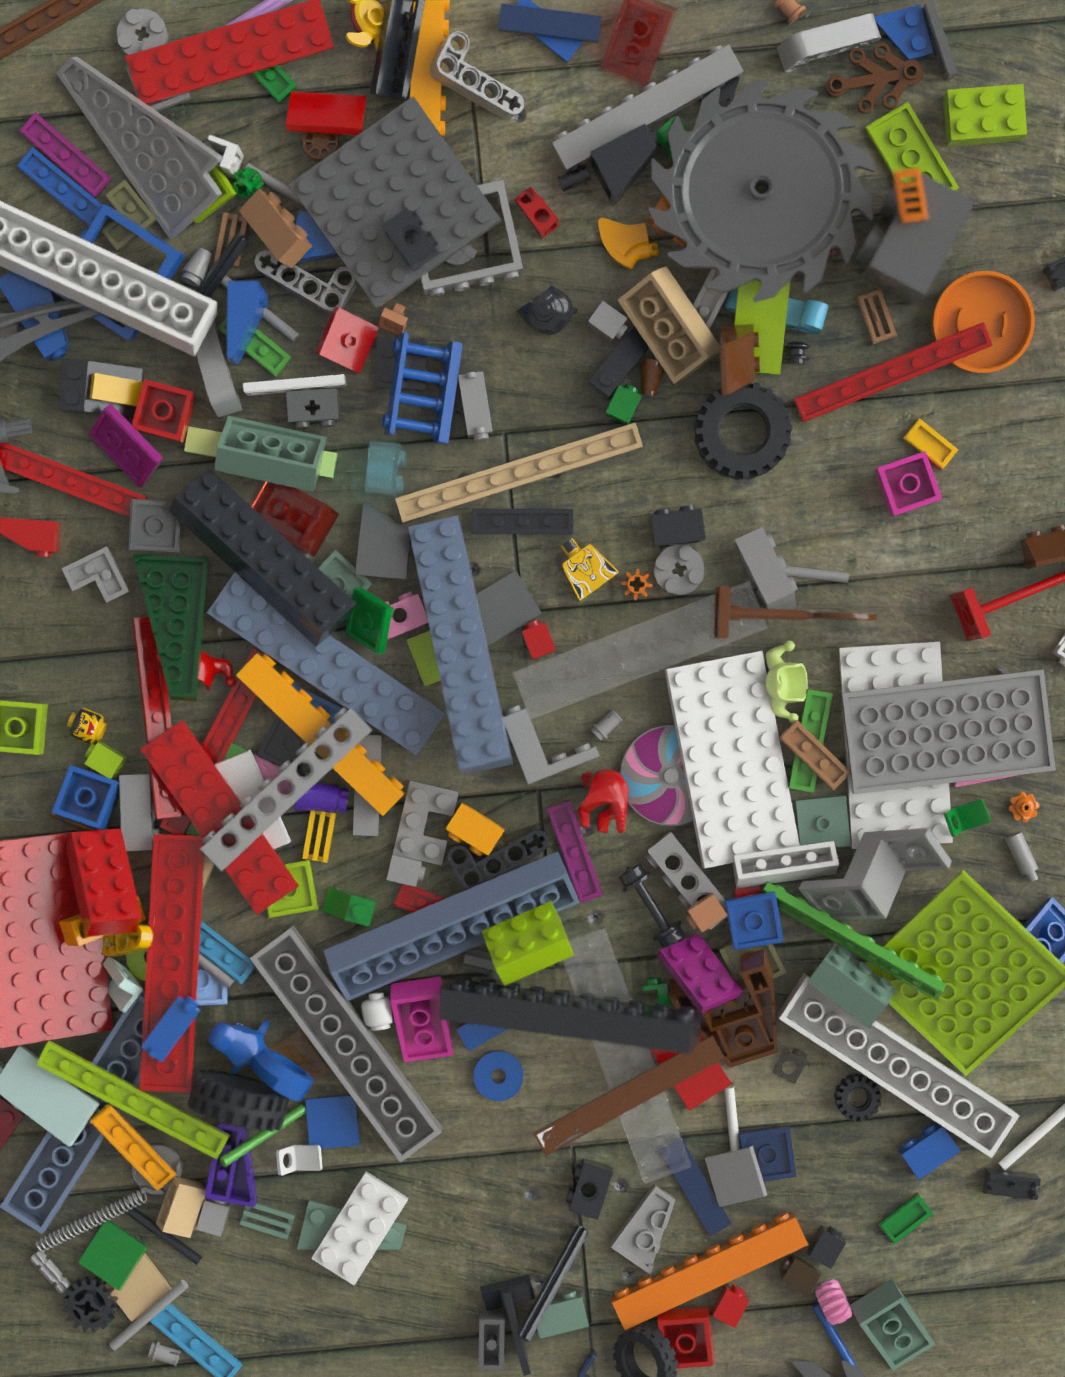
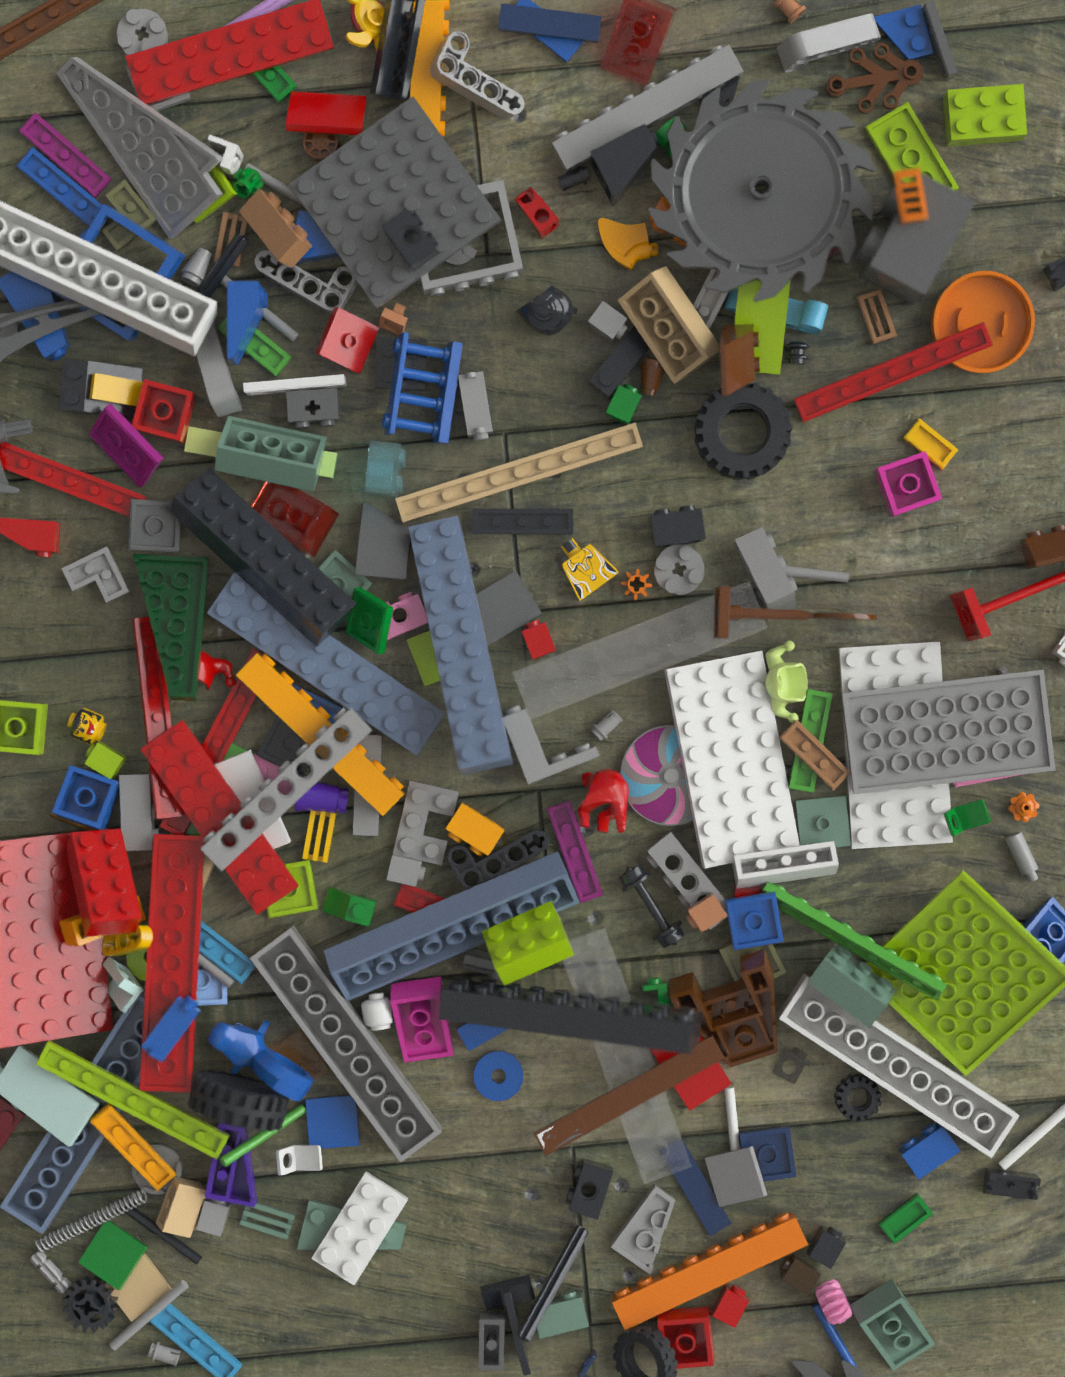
(699, 973): magenta plate -> none
(876, 874): light grey bracket -> none

